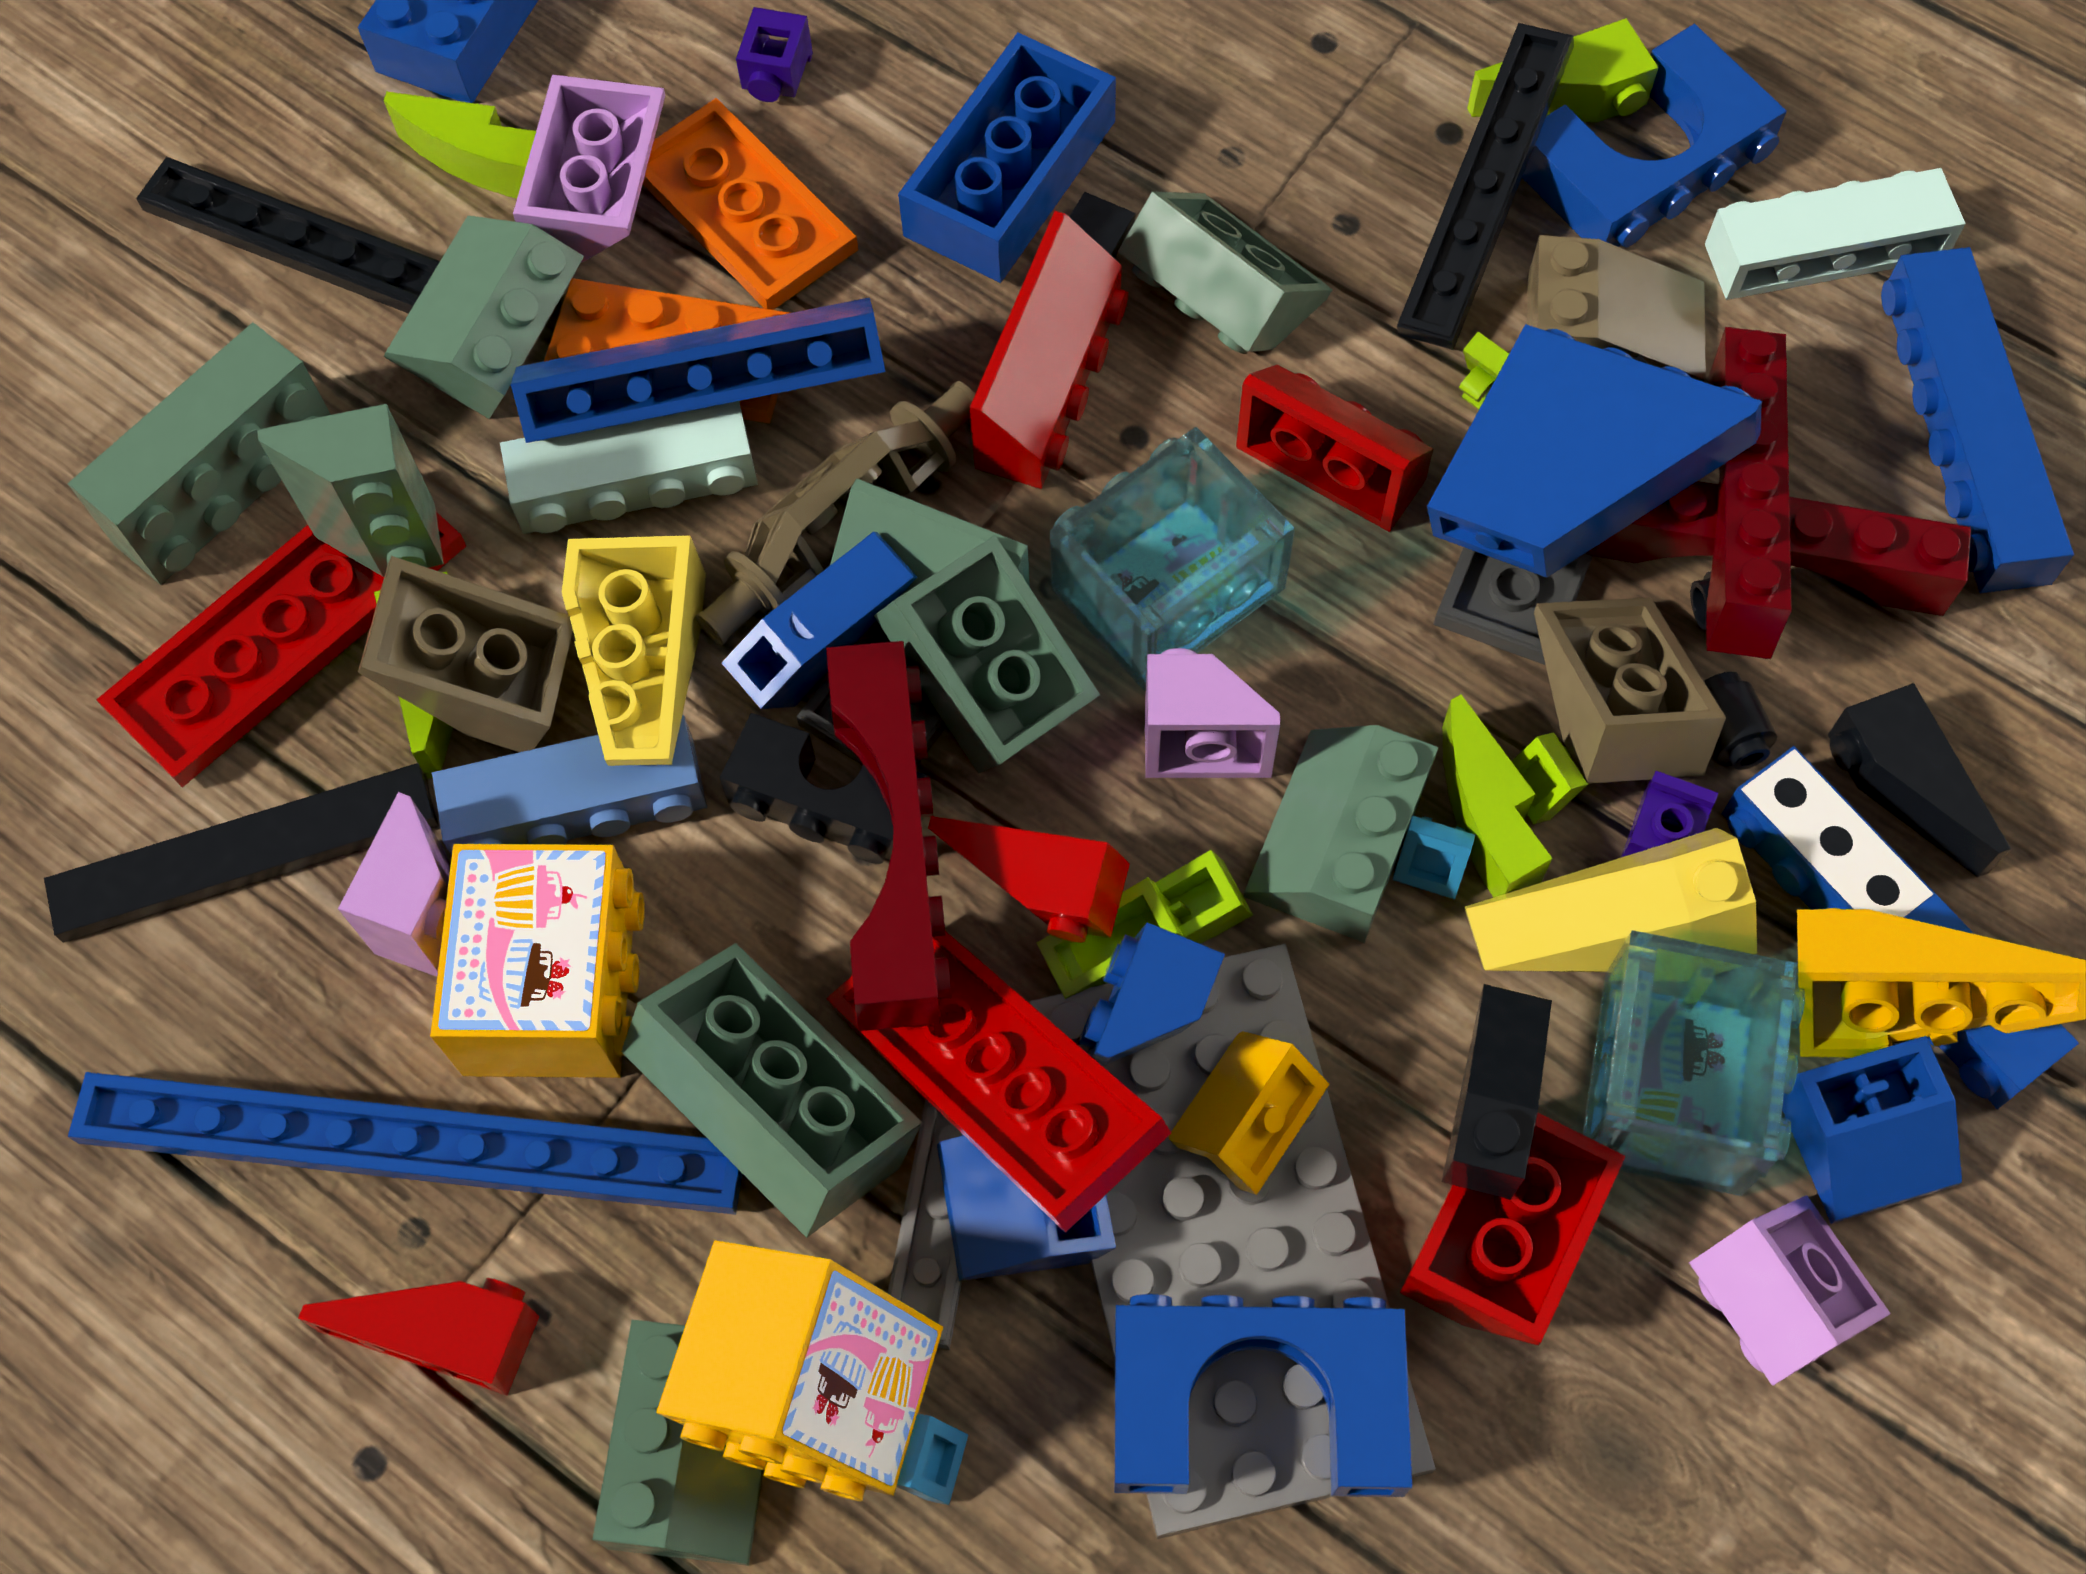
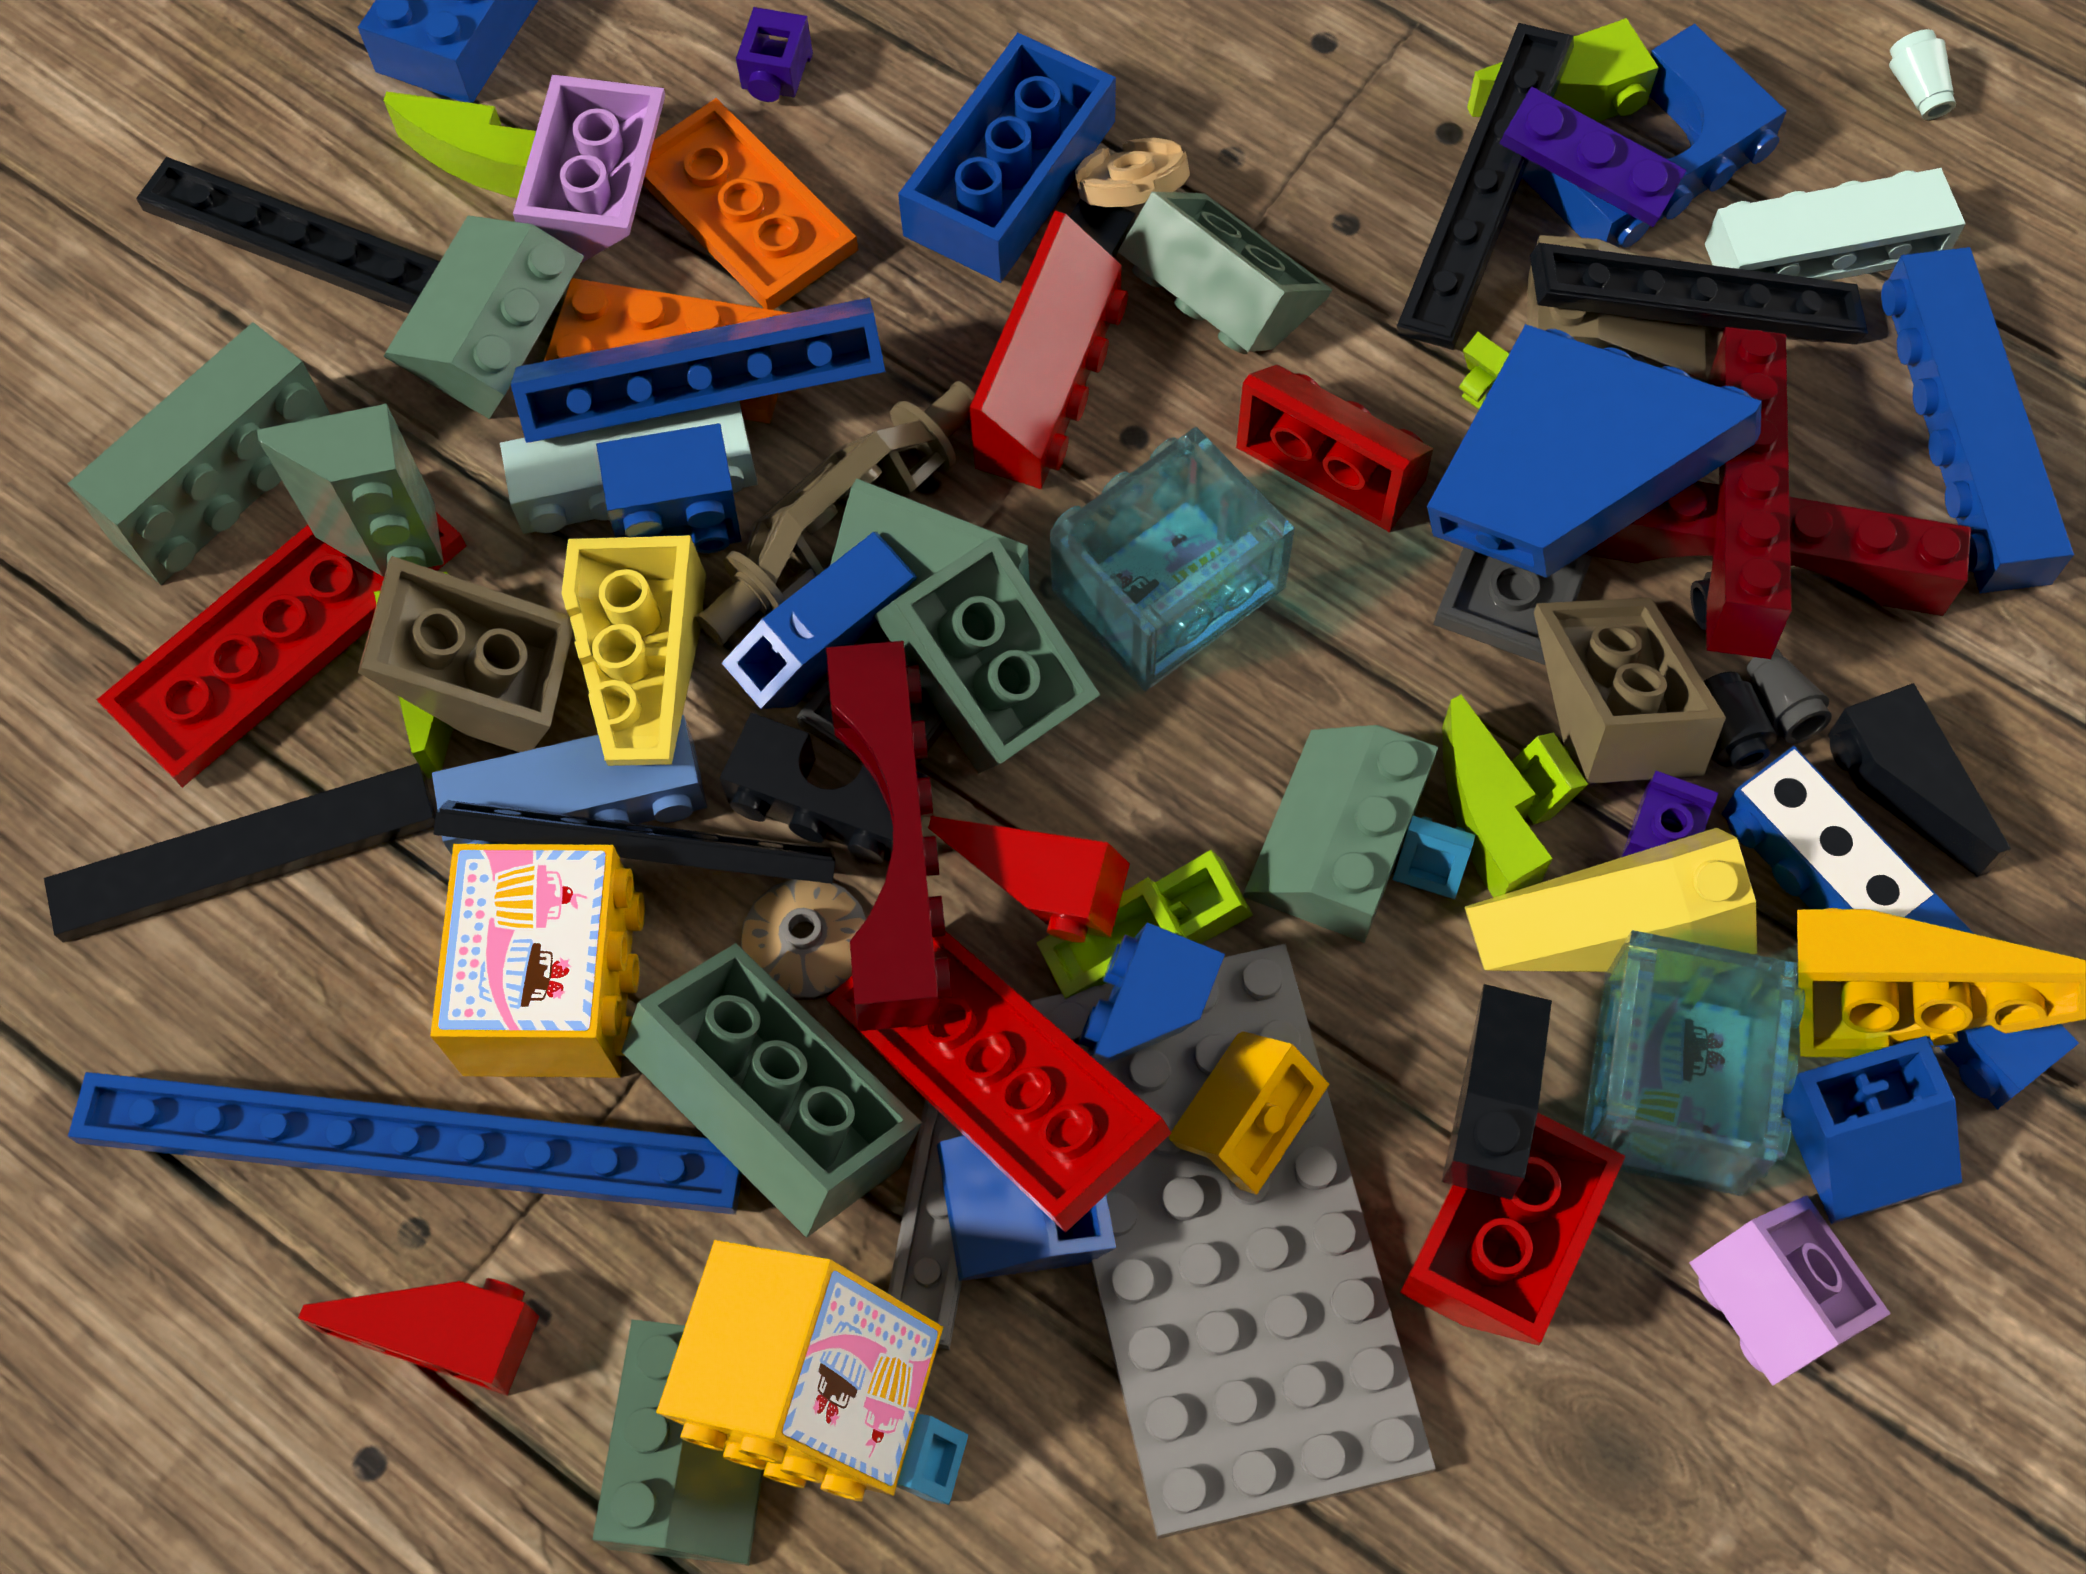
(401, 890): lavender slope -> none
(637, 841): none -> black tile
(671, 487): none -> blue slope
(808, 965): none -> tan dish
(1133, 174): none -> tan tile
(1205, 720): lavender slope -> none
(1349, 1351): blue arch -> none
(1592, 156): none -> dark purple plate
(1696, 293): none -> black tile
(1789, 698): none -> dark grey cone
(1924, 72): none -> light aqua cone

